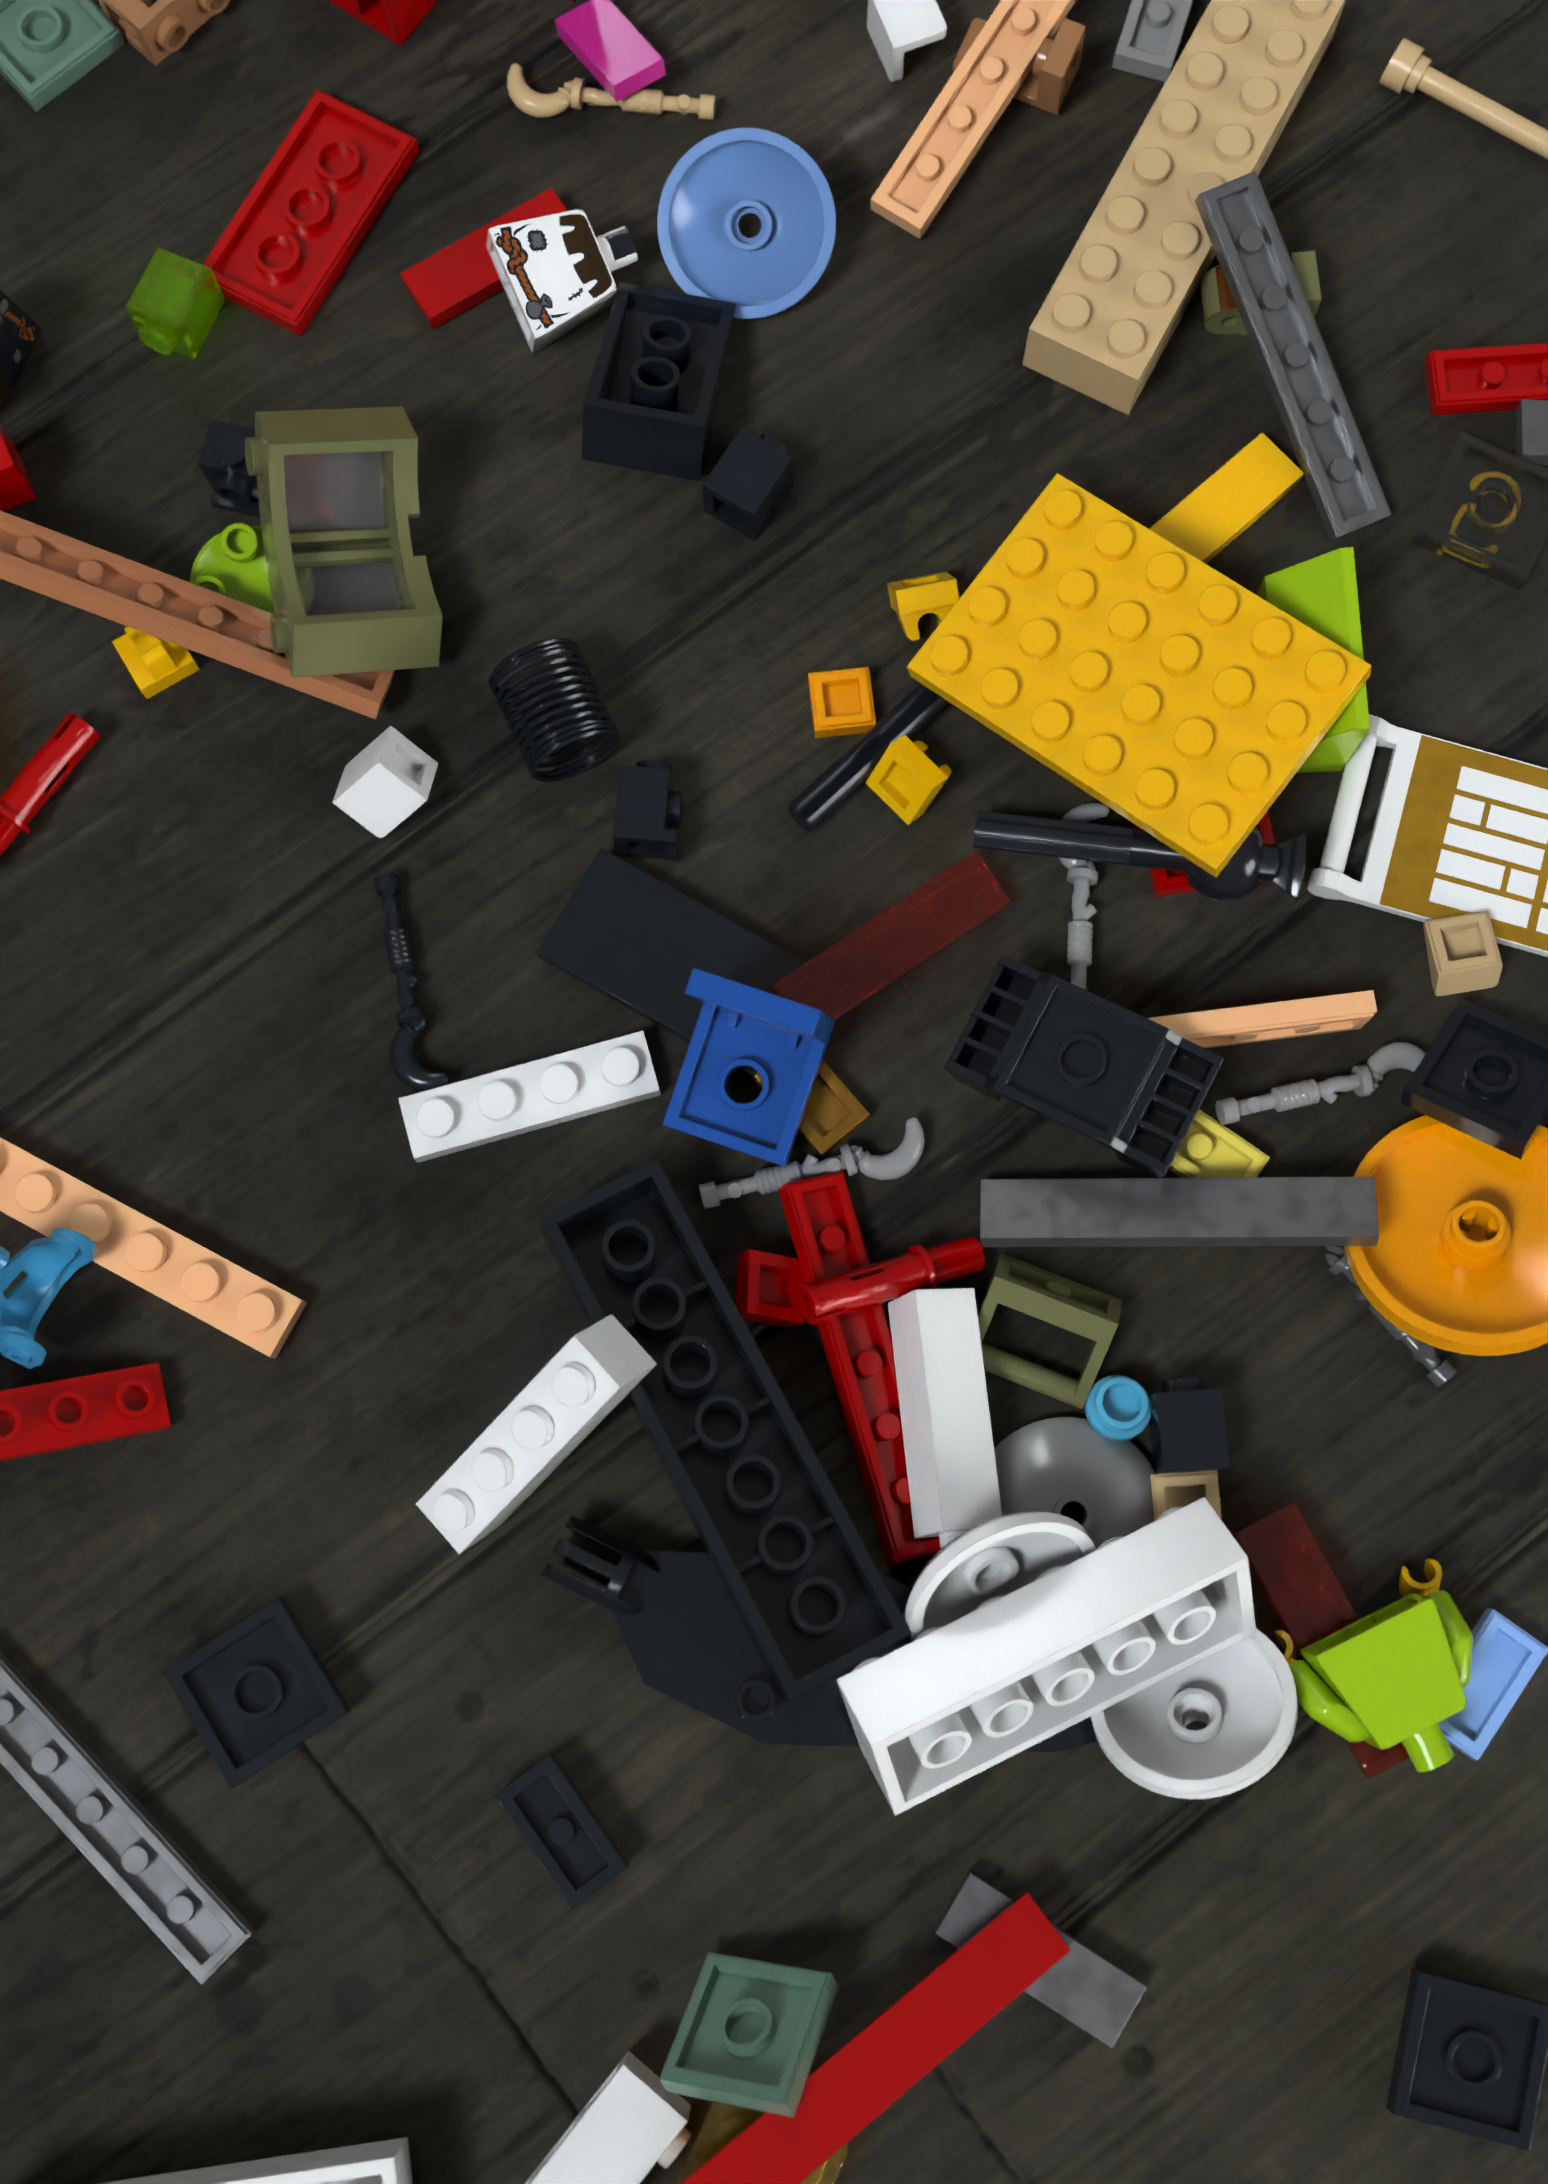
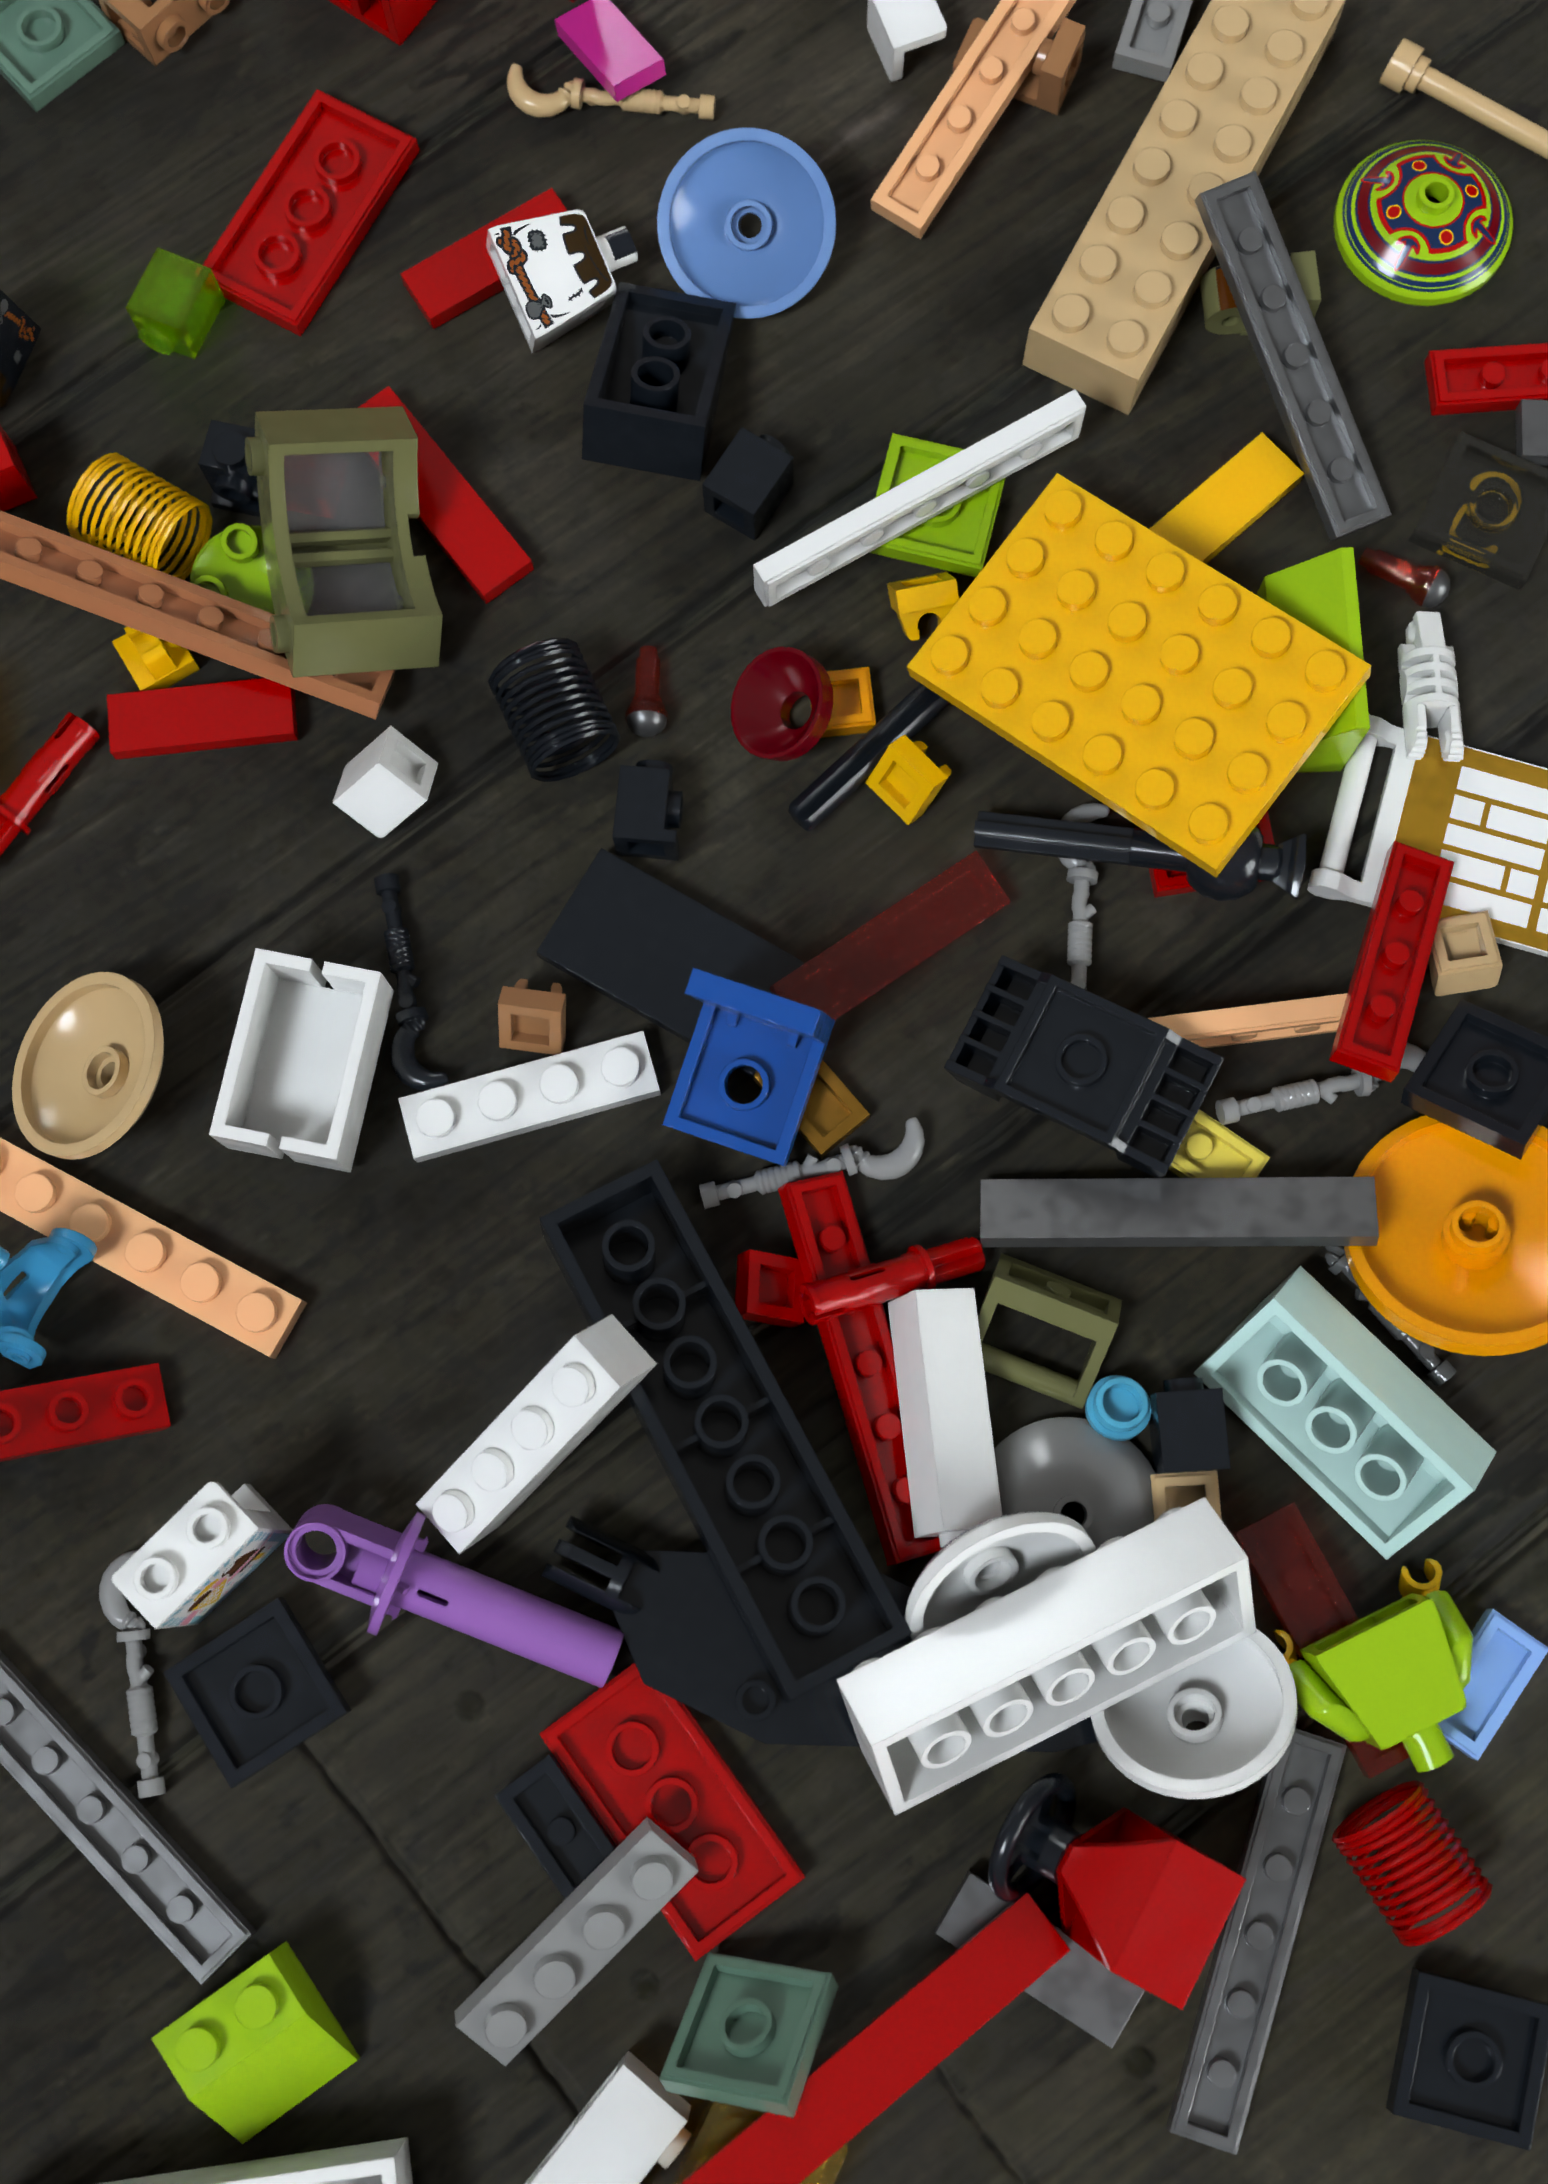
(88, 1065): none -> tan dish
(116, 507): none -> yellow piece
(140, 1694): none -> light grey piece
(200, 718): none -> red tile
(201, 1555): none -> white panel
(256, 2045): none -> lime slope
(302, 1060): none -> white piece
(397, 1573): none -> medium lavender piece
(460, 518): none -> red tile
(532, 1018): none -> medium nougat tile
(575, 1941): none -> light grey plate
(646, 712): none -> clear red piece
(650, 1758): none -> red tile
(765, 699): none -> dark red piece
(919, 499): none -> white tile
(953, 539): none -> lime plate
(1124, 1887): none -> red piece
(1256, 1944): none -> flat silver tile
(1346, 1414): none -> light aqua slope
(1392, 962): none -> red tile
(1411, 1853): none -> red piece
(1418, 247): none -> dish
(1424, 584): none -> clear red piece
(1429, 689): none -> white hinge

